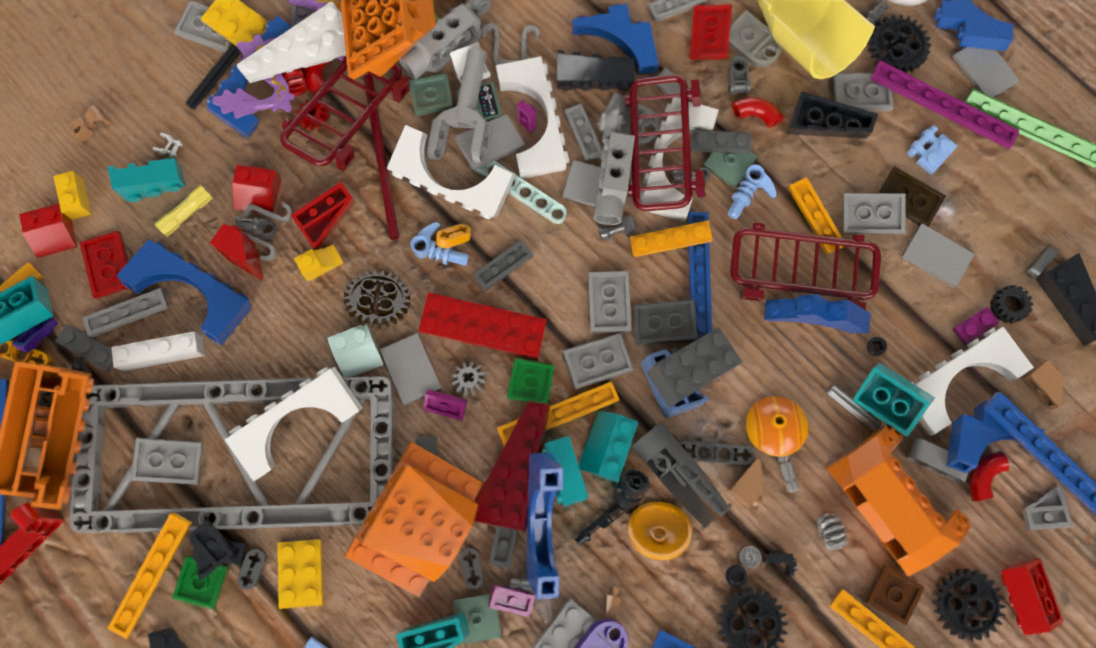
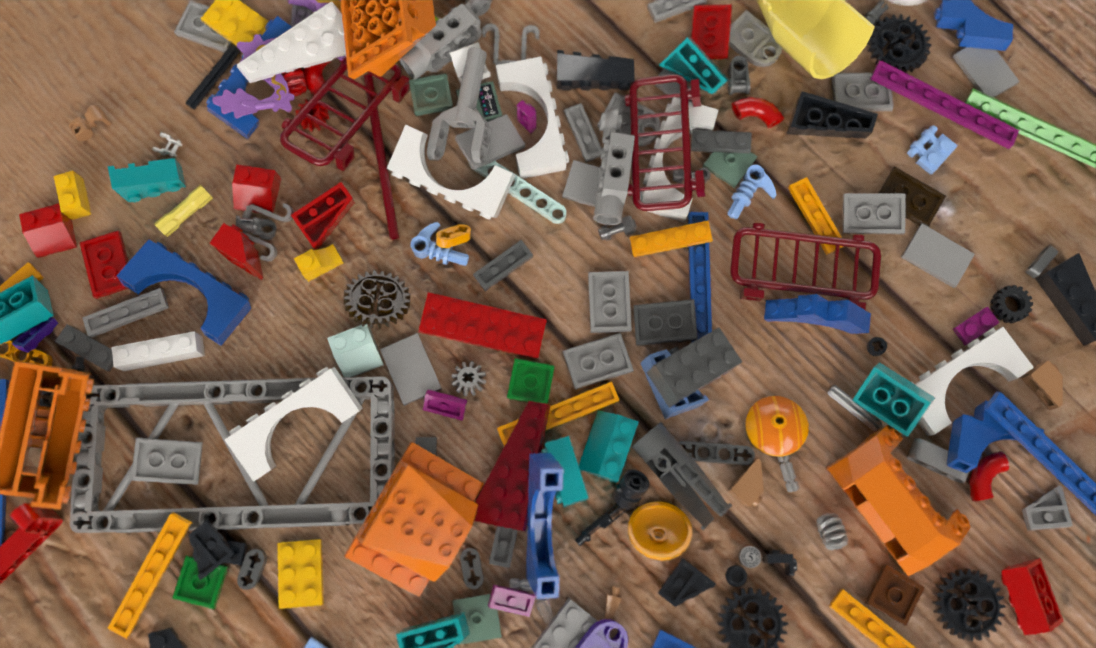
(616, 27): blue arch -> none
(684, 583): none -> black wing
(694, 64): none -> teal wedge

